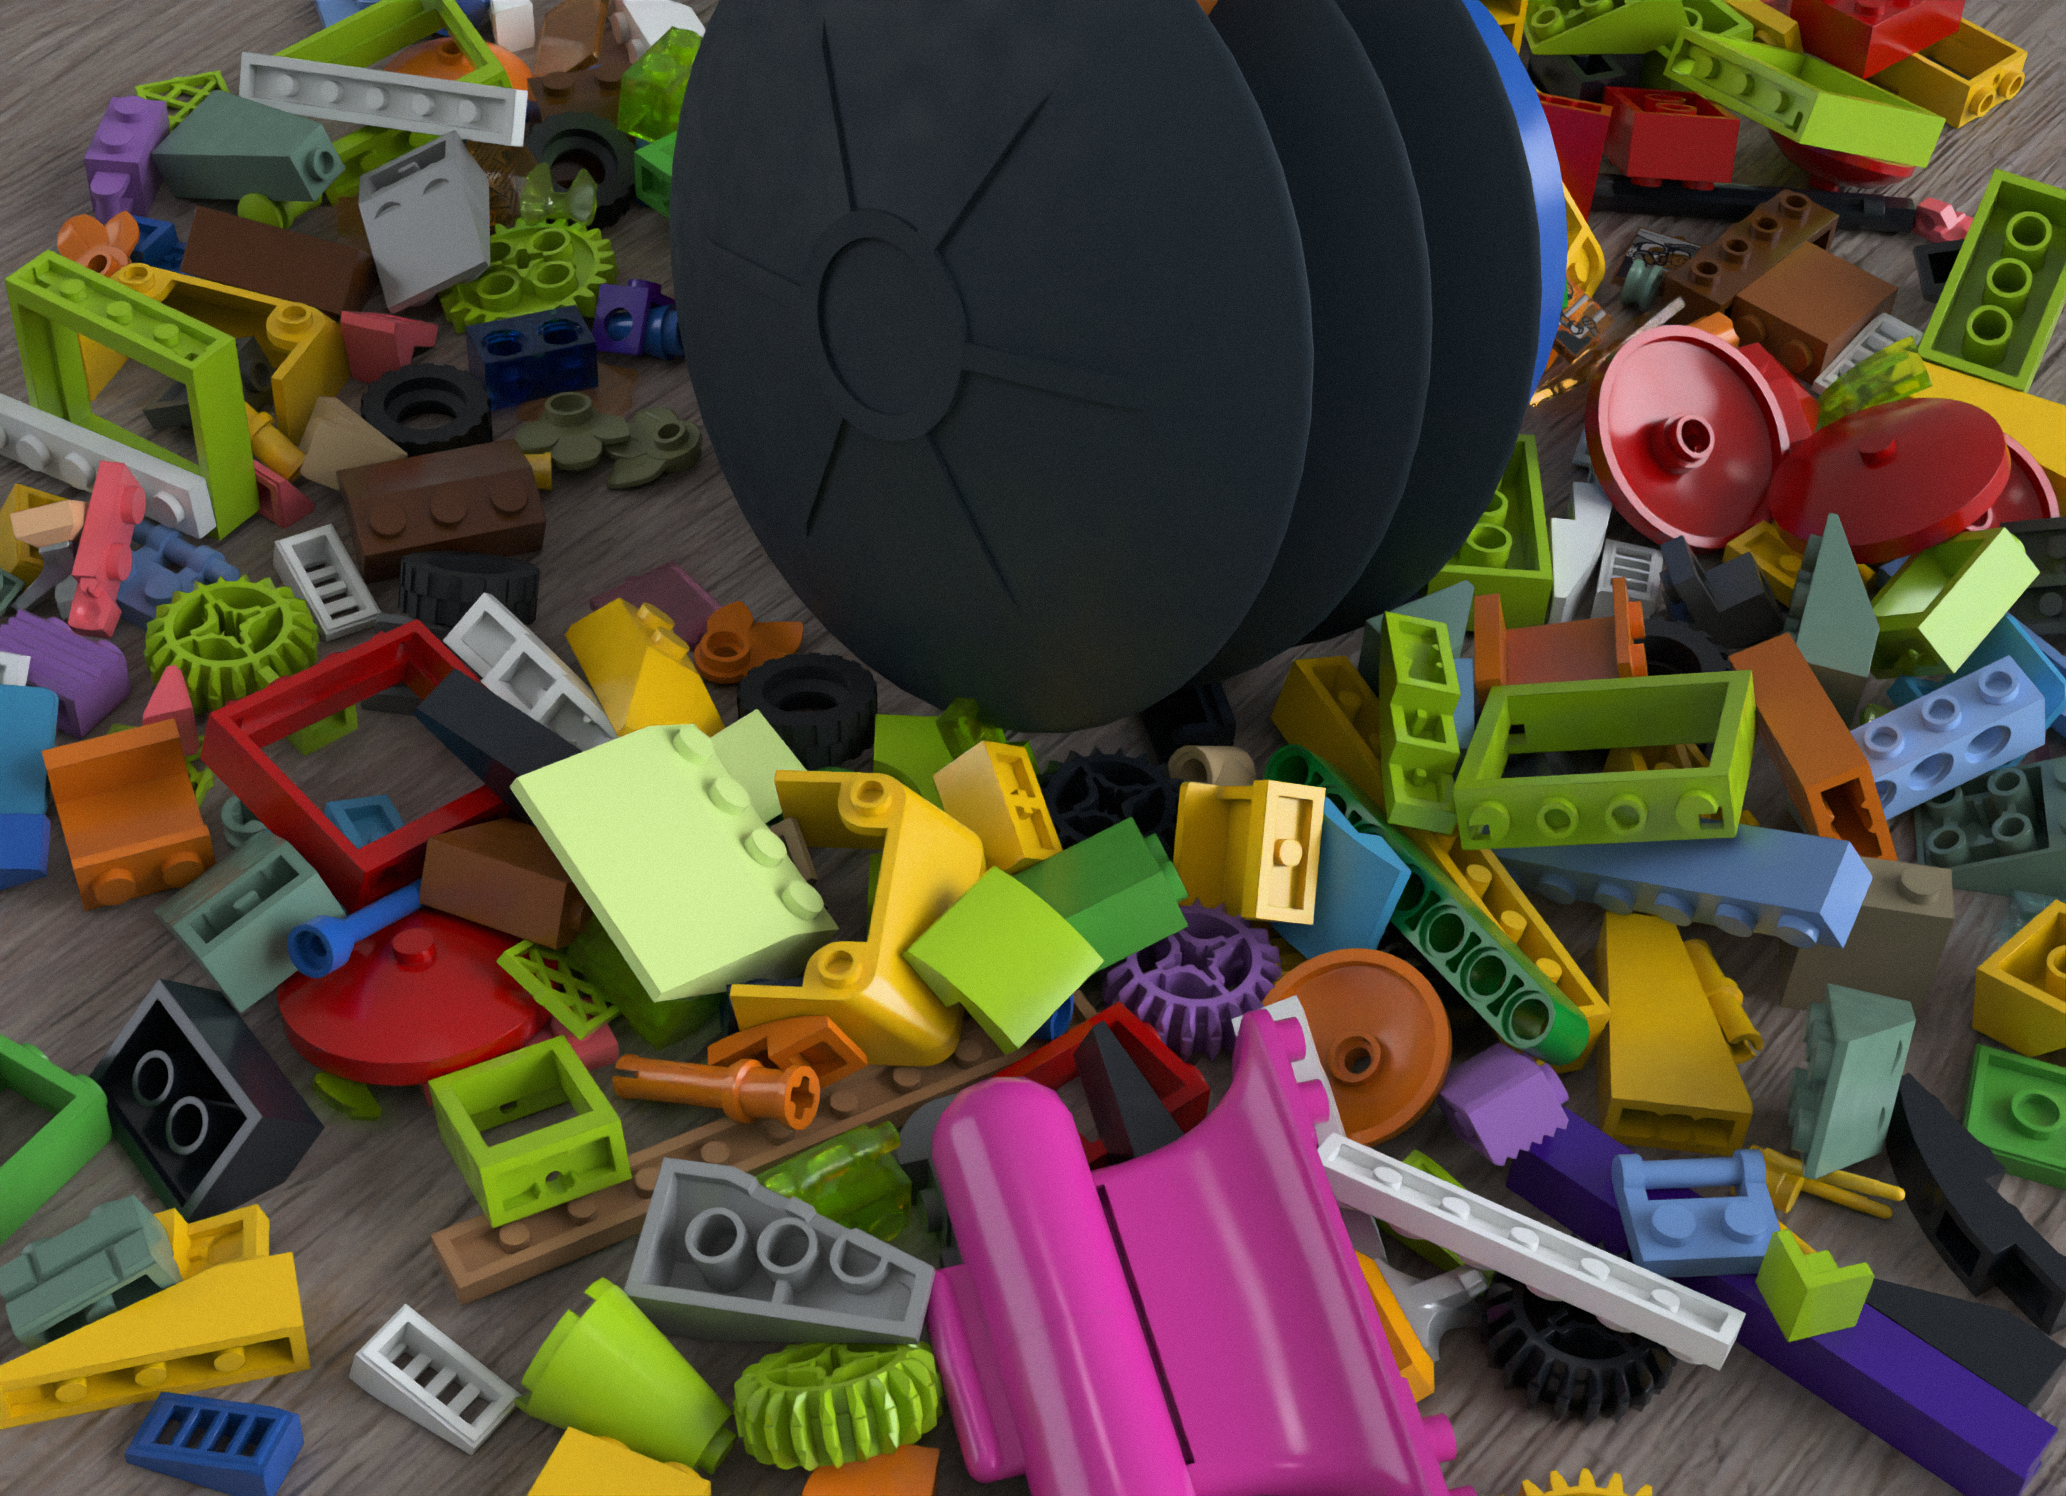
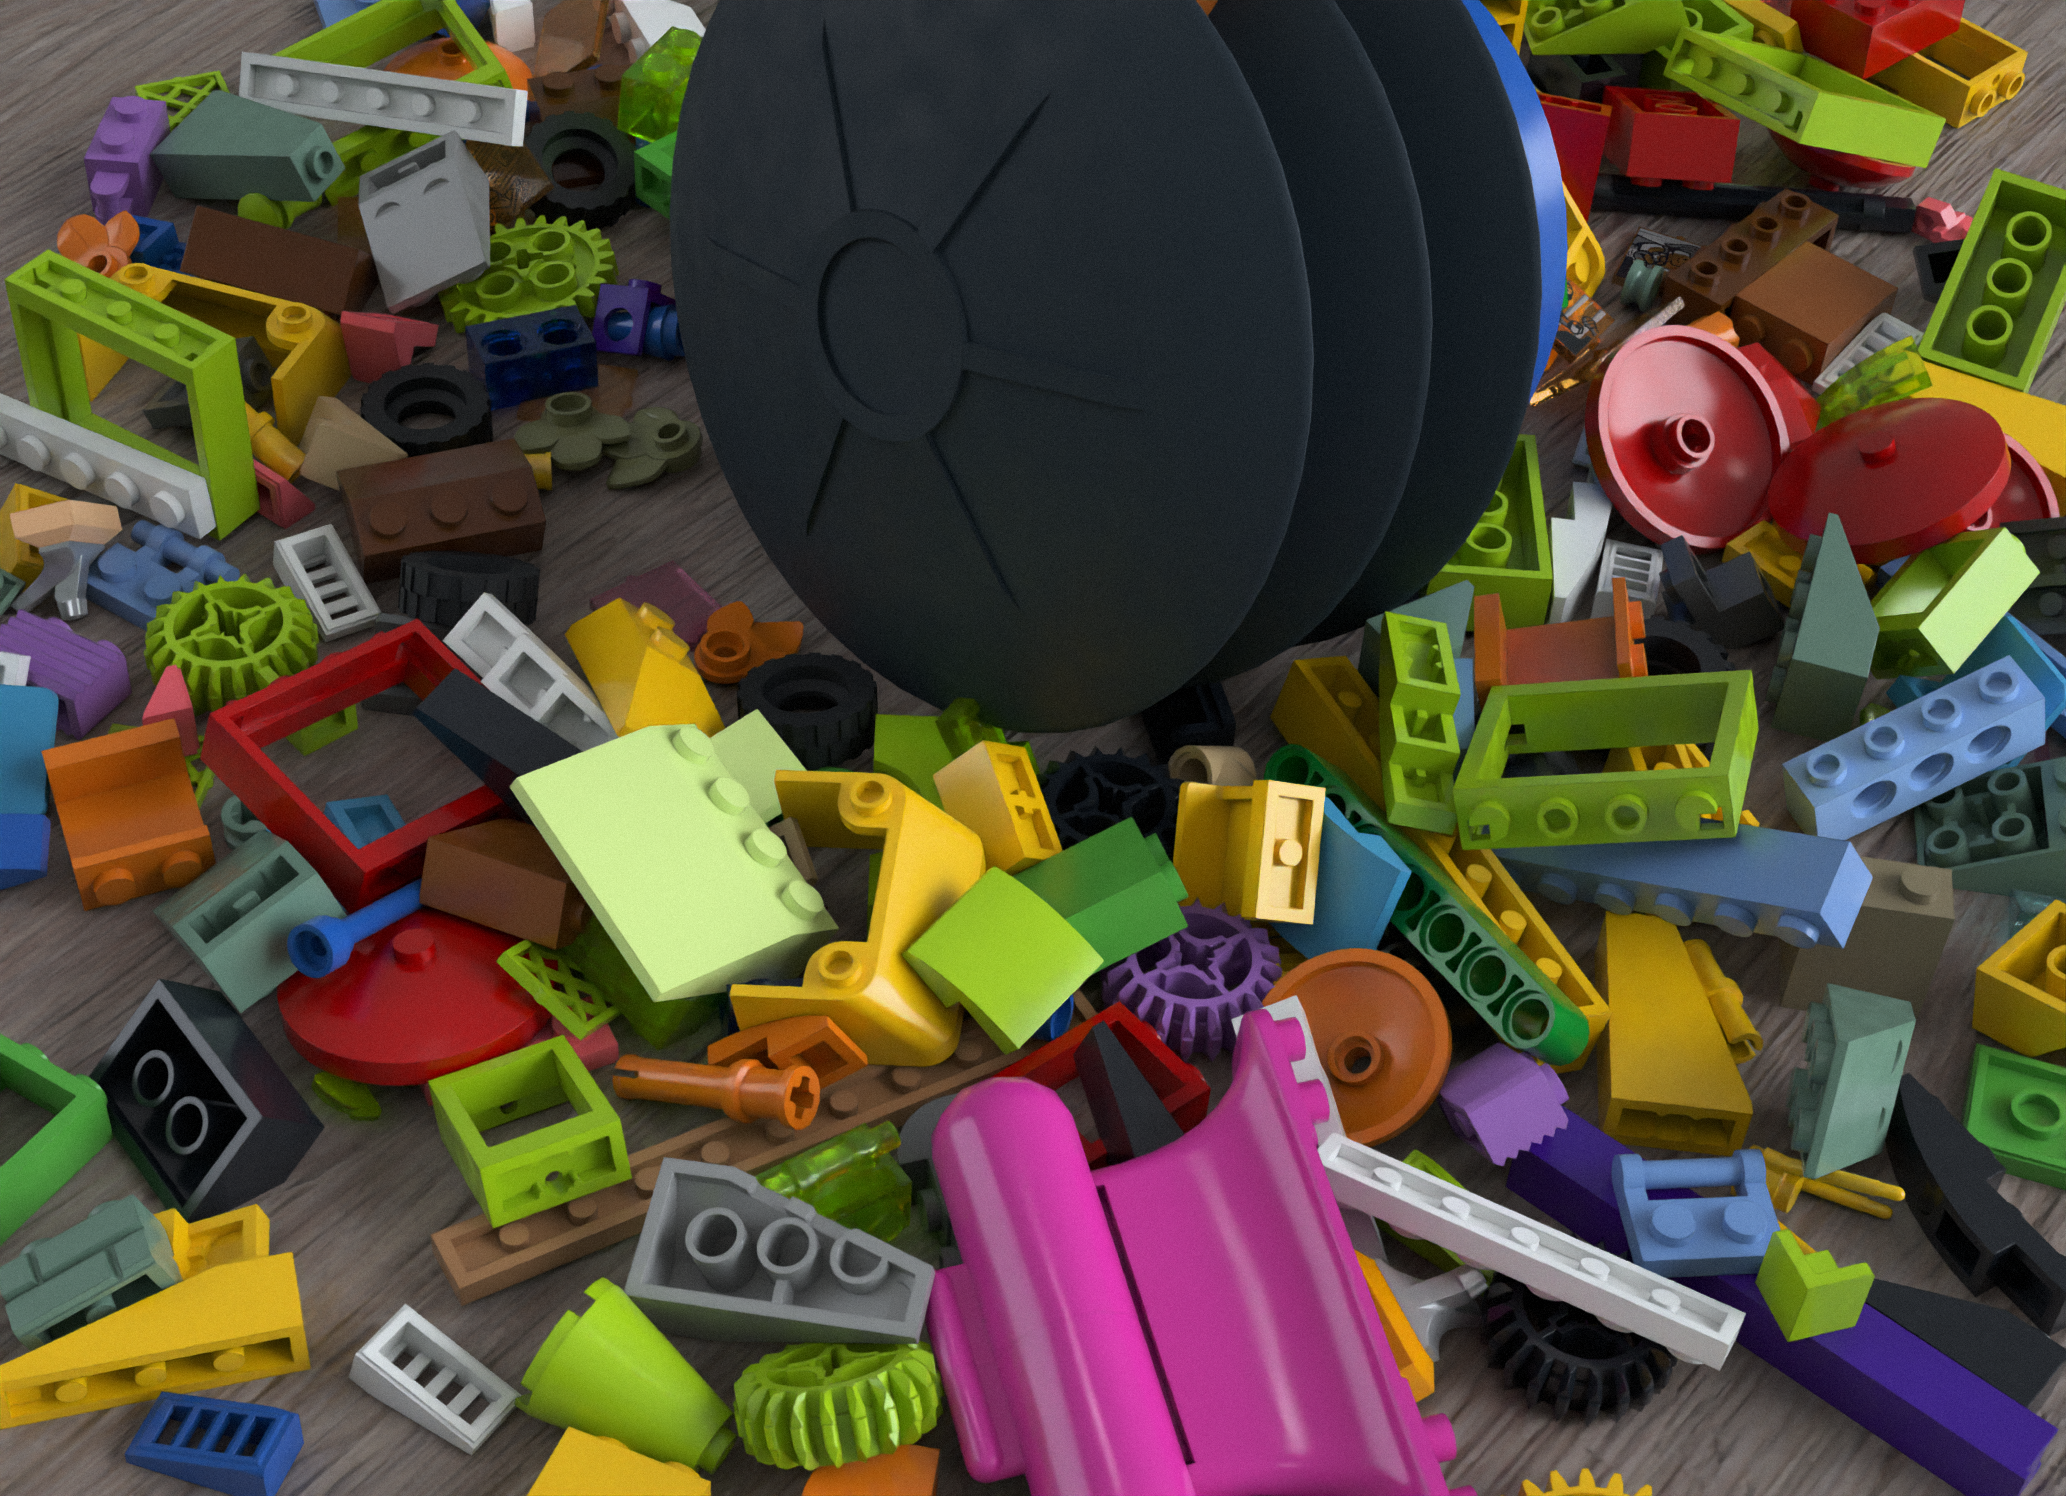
(105, 550): coral hinge -> none
(541, 202): clear neon green piece -> none
(1814, 749): orange slope -> none

